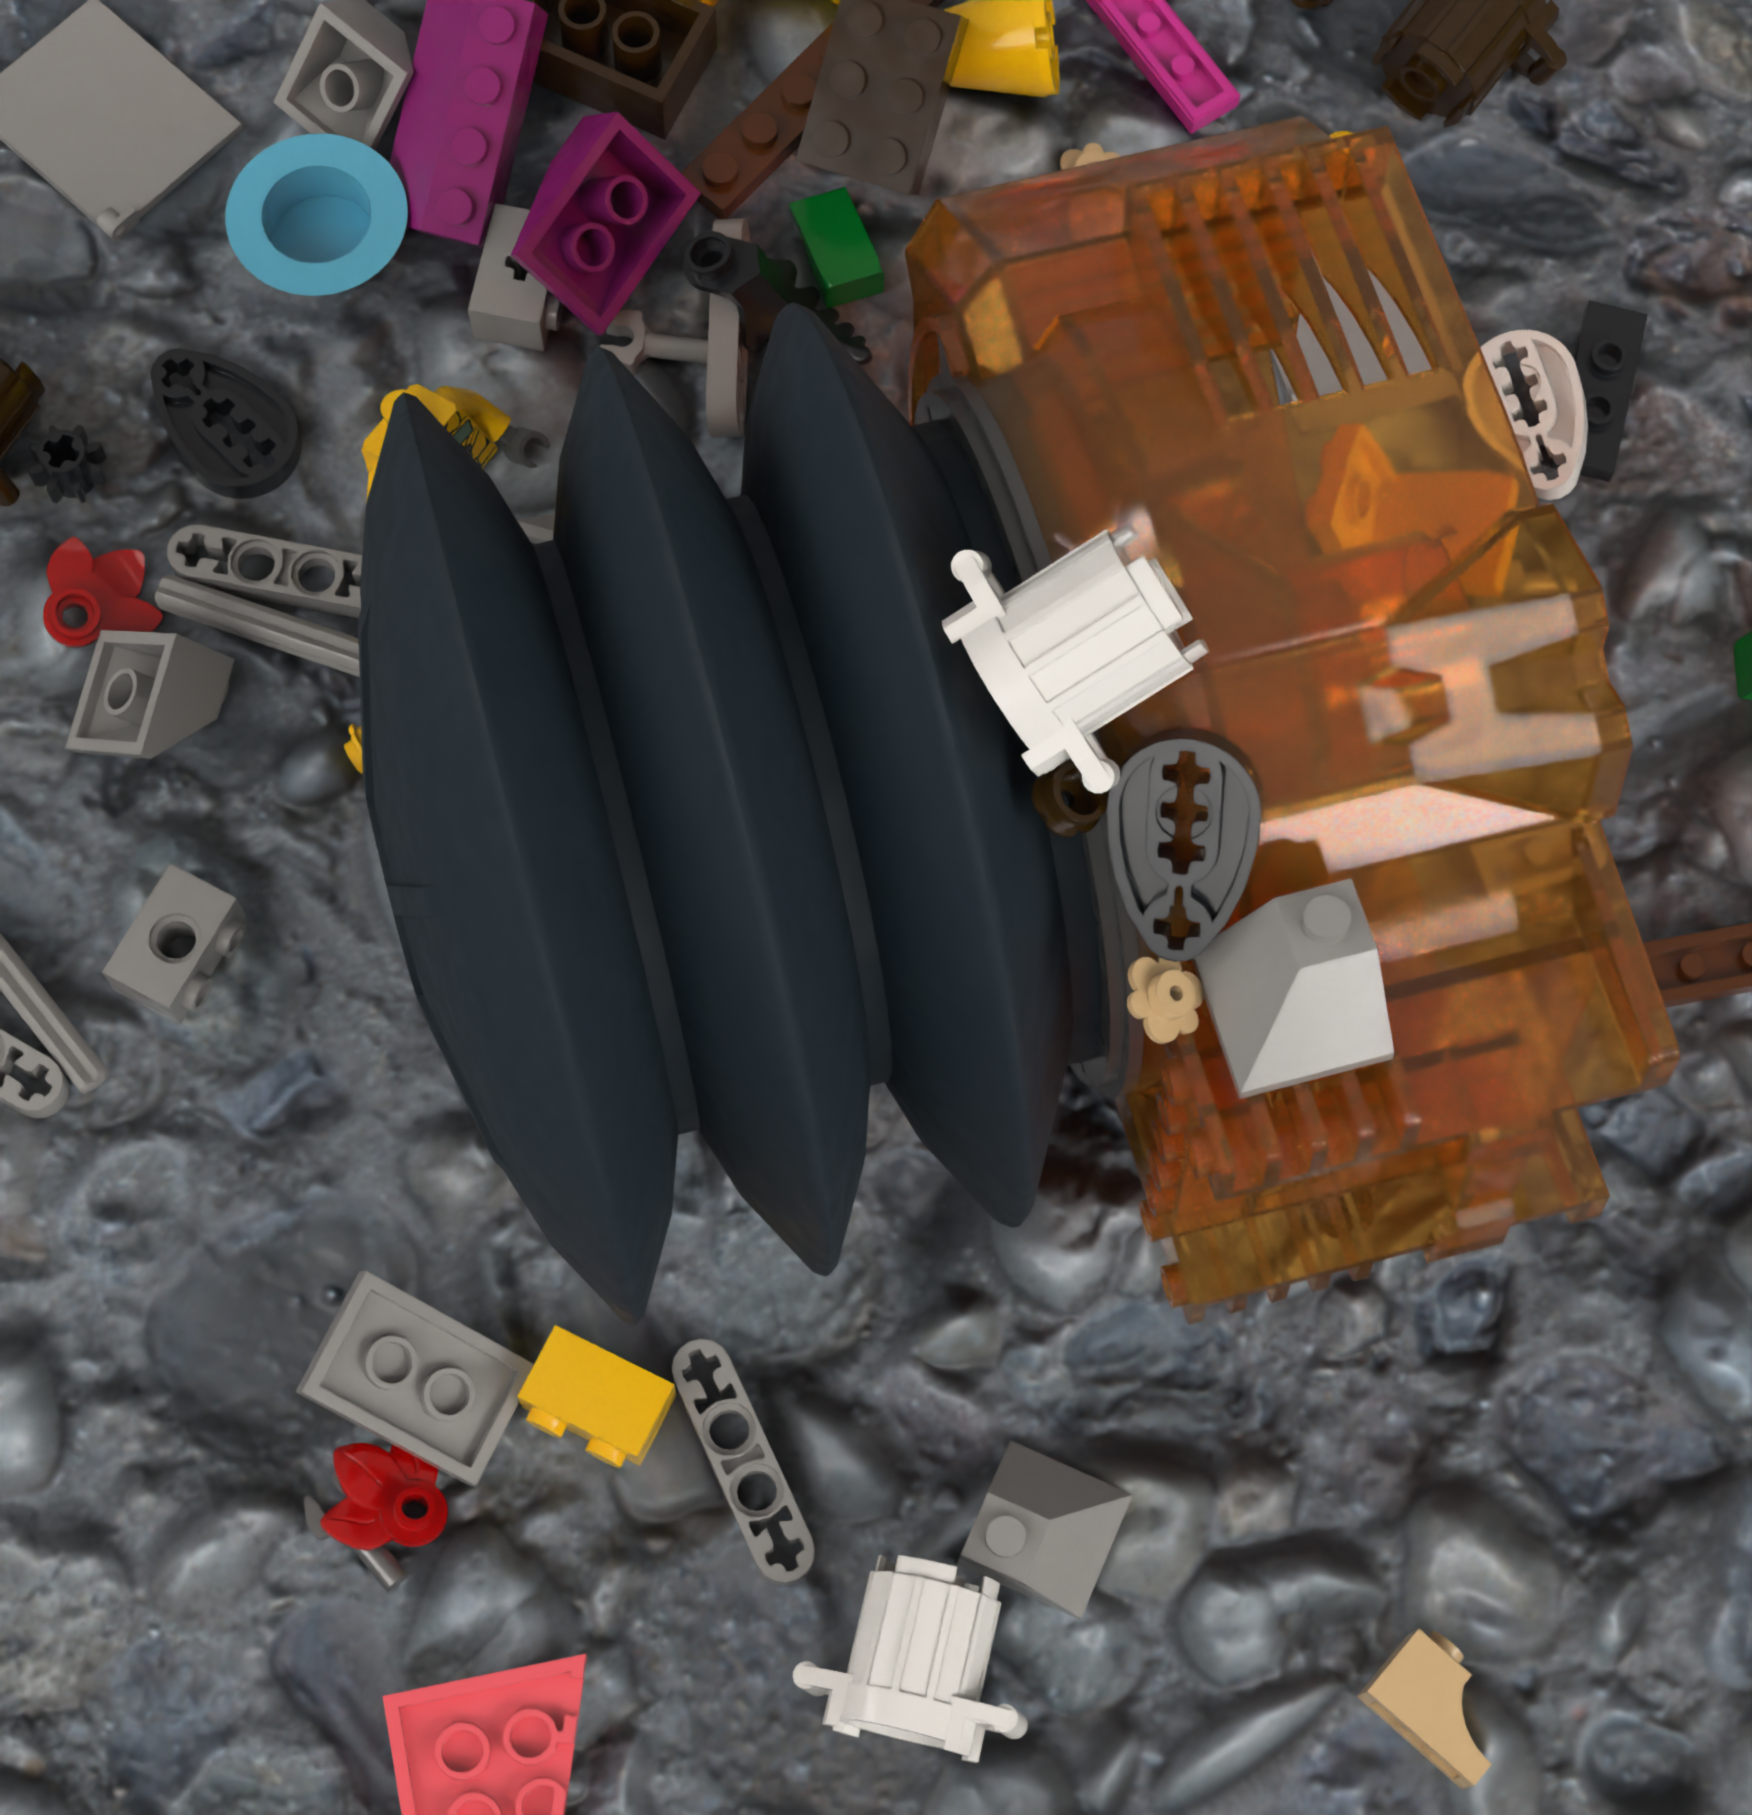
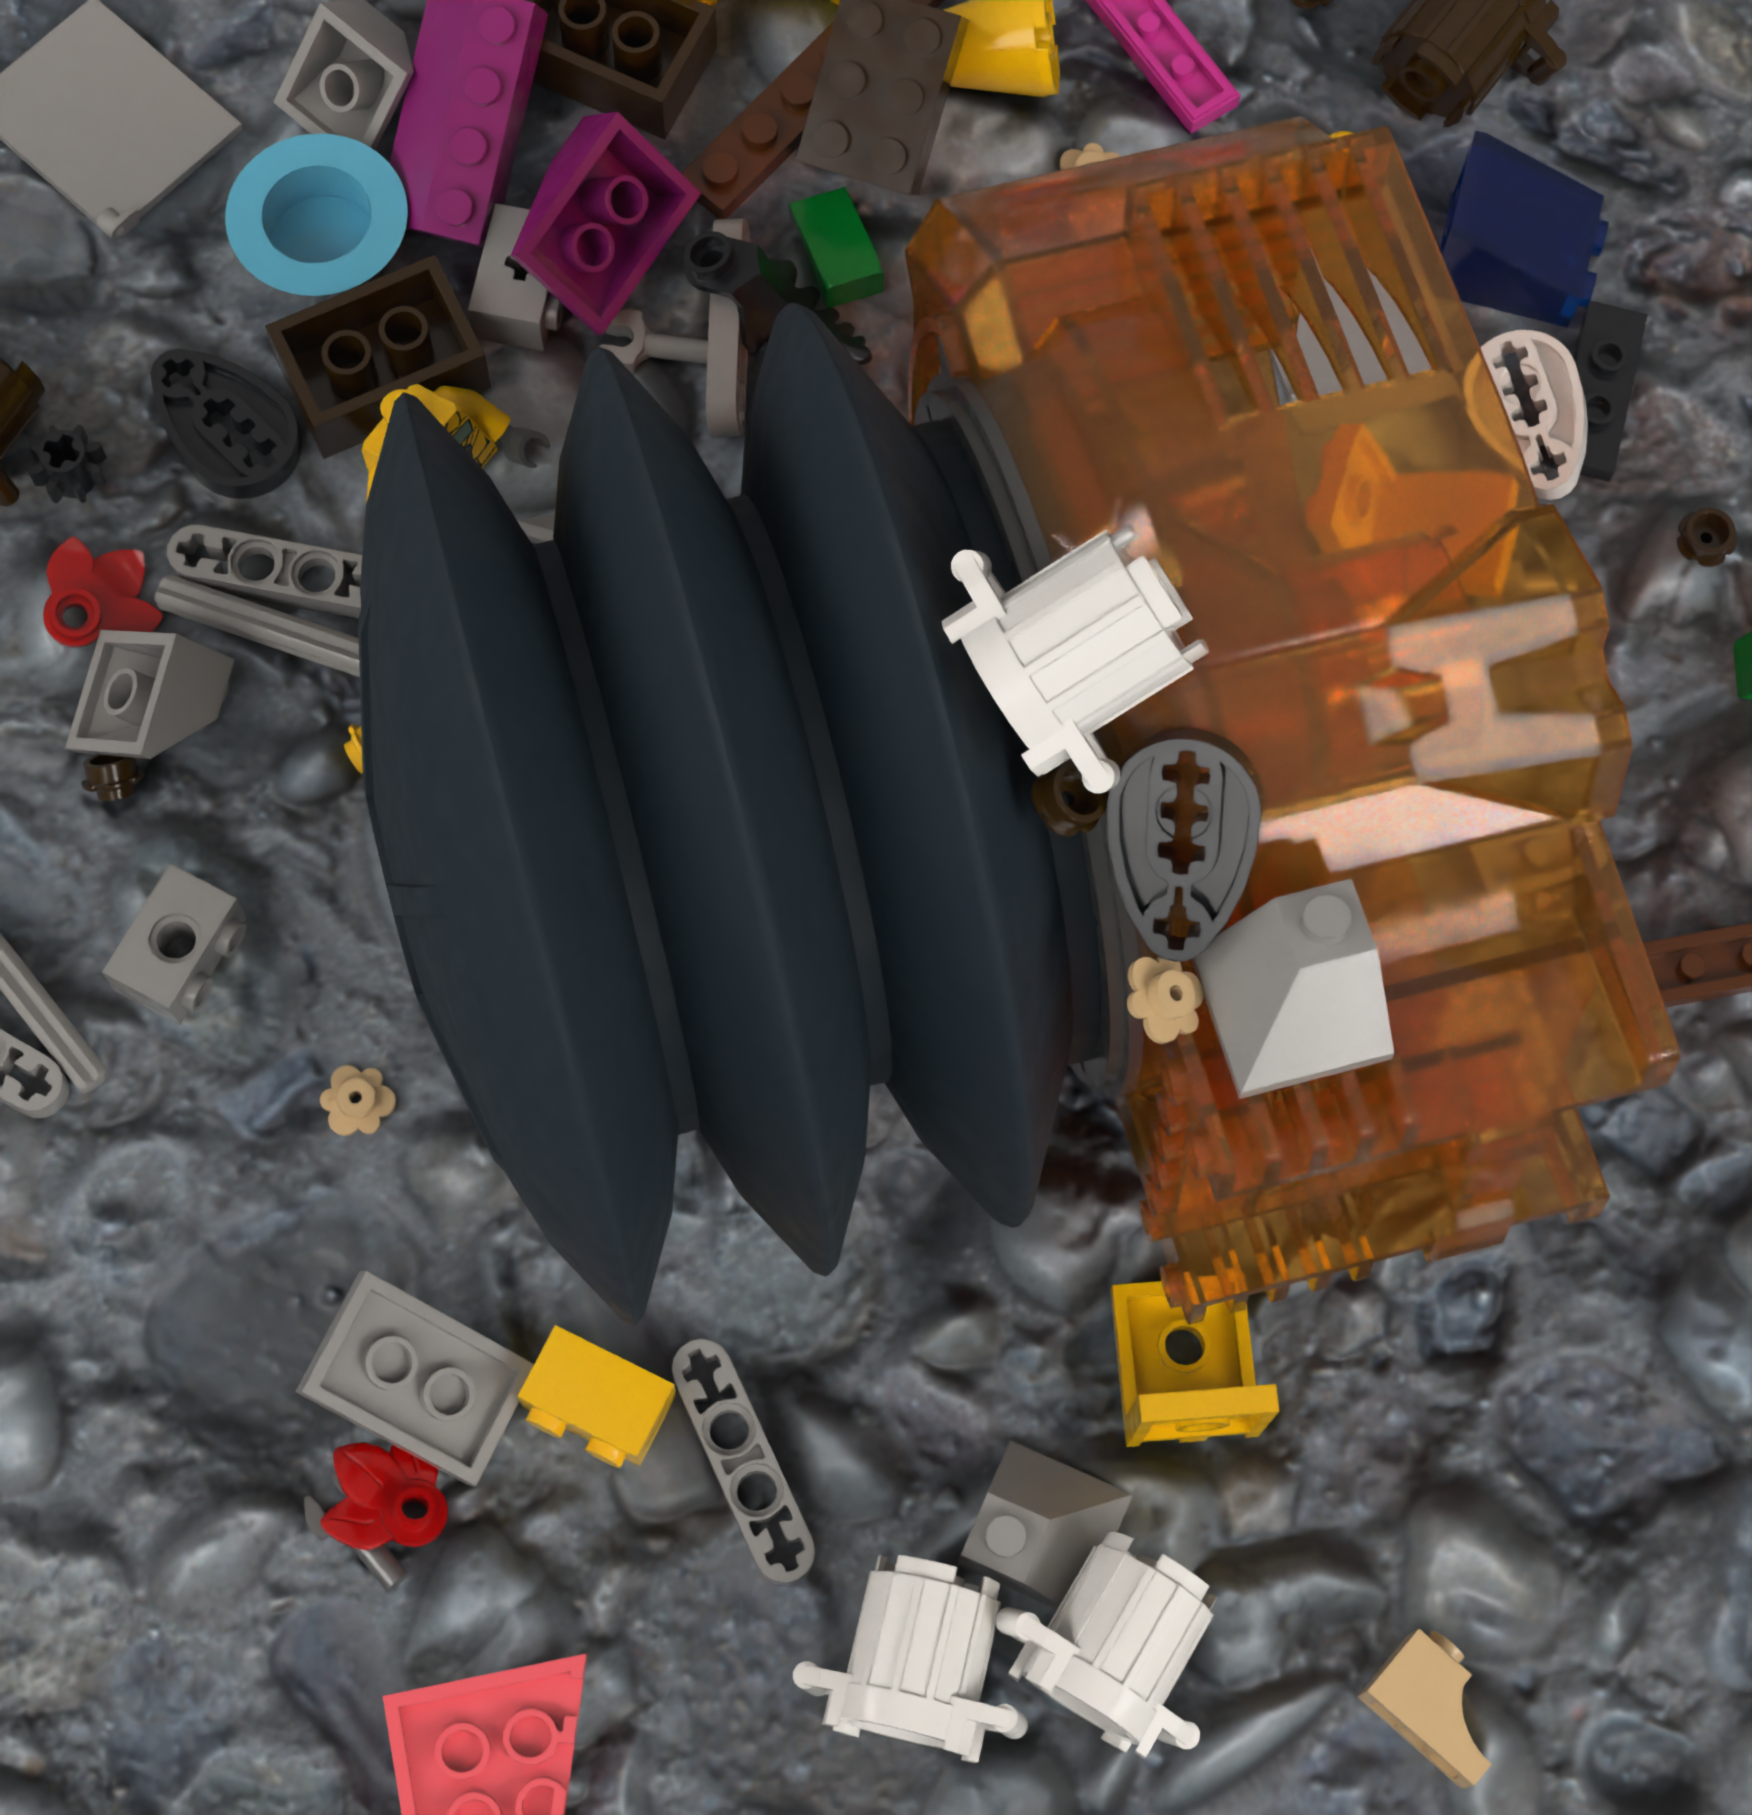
(111, 776): none -> dark brown plate
(365, 1115): none -> tan plant
(372, 342): none -> dark brown brick
(1117, 1644): none -> white container
(1181, 1400): none -> yellow bracket
(1521, 234): none -> clear blue slope
(1713, 524): none -> dark brown plate

